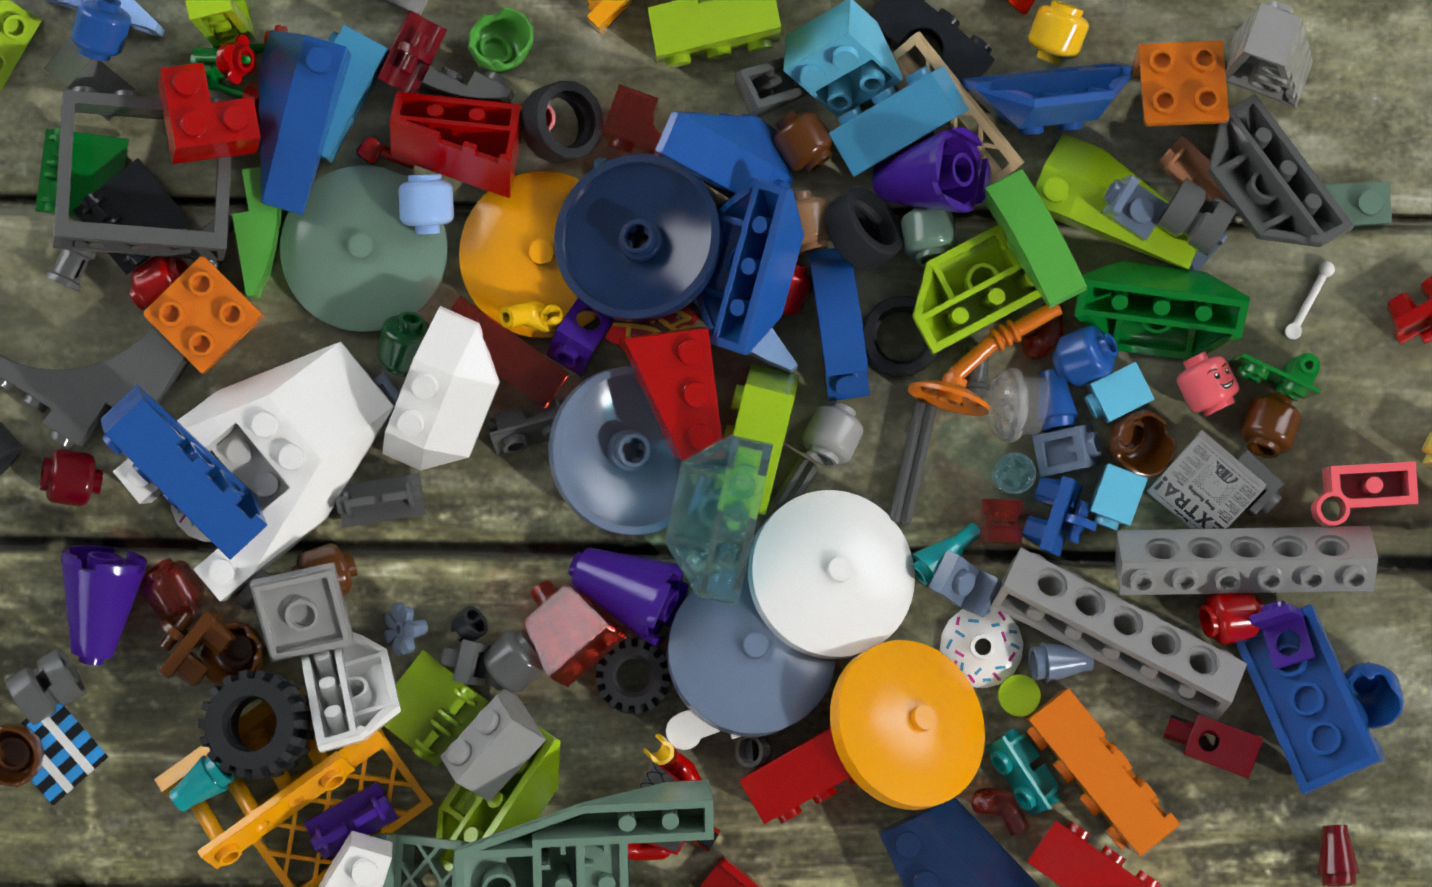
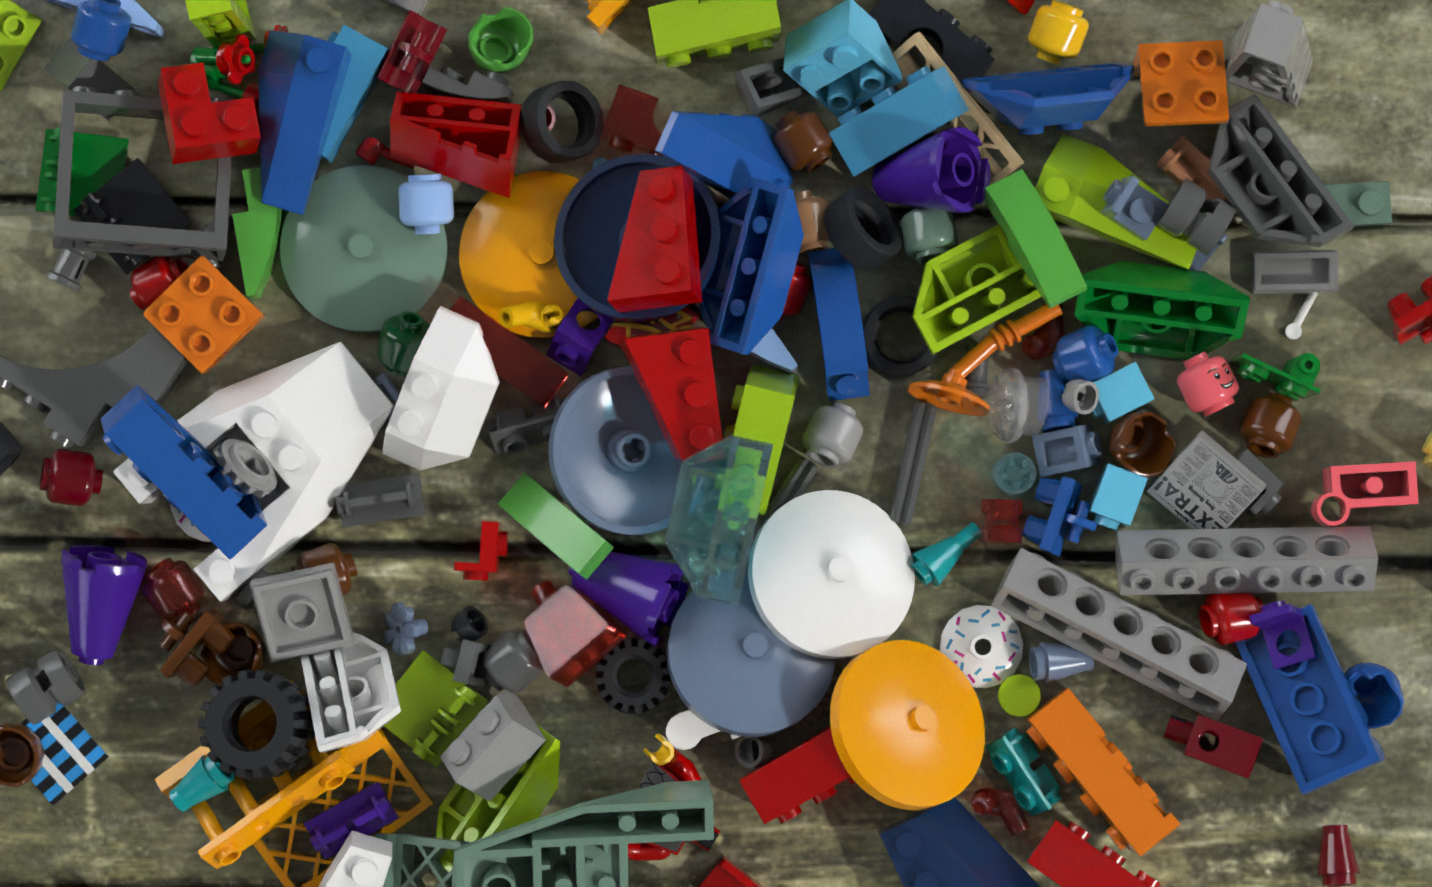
(247, 467): none -> light grey gear
(492, 545): none -> red bracket
(555, 526): none -> bright green slope
(659, 245): none -> red wedge
(964, 584): sand blue bracket -> none
(1089, 399): none -> light grey hinge
(1295, 272): none -> light grey tile

